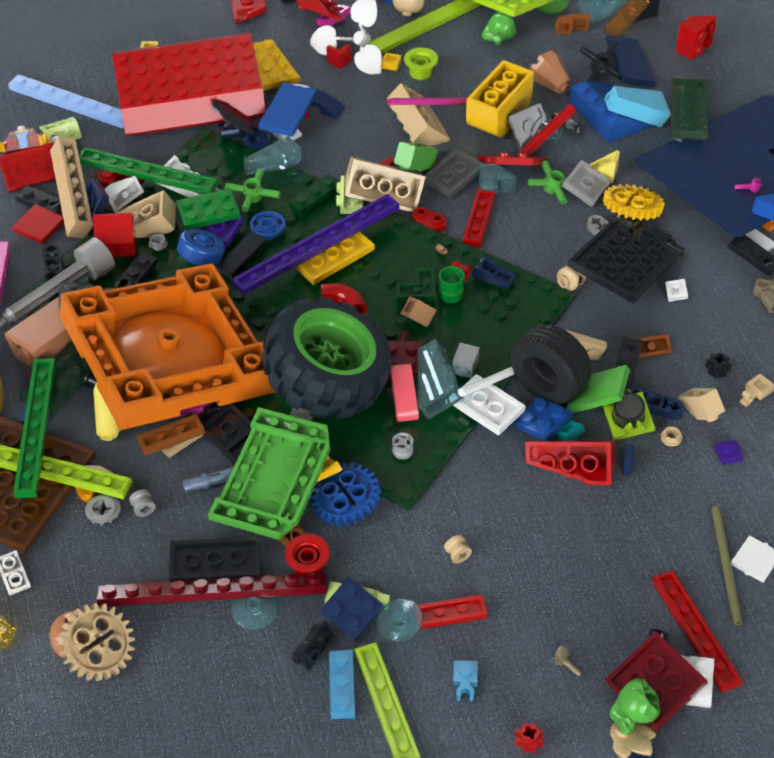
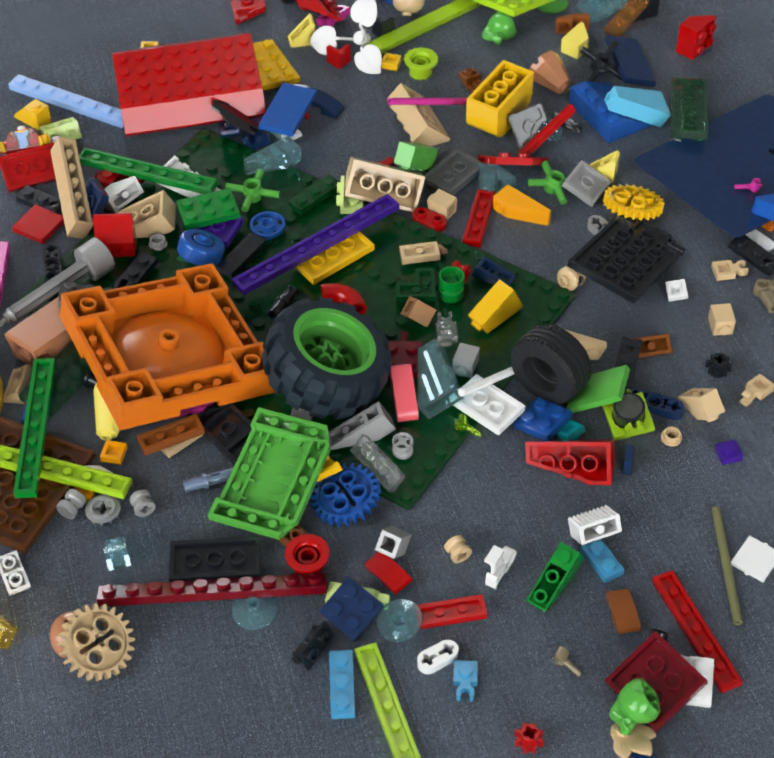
(18, 381): none -> tan slope
(34, 114): none -> yellow slope
(71, 504): none -> light grey wheel
(113, 452): none -> light orange plate
(116, 553): none -> clear light blue slope
(283, 301): none -> black pin
(302, 33): none -> light yellow slope
(373, 422): none -> light grey slope
(376, 460): none -> clear plate
(381, 28): none -> black panel
(388, 572): none -> red slope
(393, 542): none -> light grey brick
(419, 252): none -> tan plate
(437, 656): none -> white beam
(442, 203): none -> tan brick
(446, 329): none -> clear plate
(461, 425): none -> clear neon green hand
(470, 78): none -> dark orange slope
(495, 307): none -> yellow slope
(500, 562): none -> white piece
(519, 206): none -> light orange slope
(555, 576): none -> green slope
(574, 40): none -> light yellow slope
(594, 525): none -> white brick
(602, 560): none -> dark azure plate
(623, 611): none -> dark orange slope
(721, 319): none -> tan brick
(727, 270): none -> tan plate

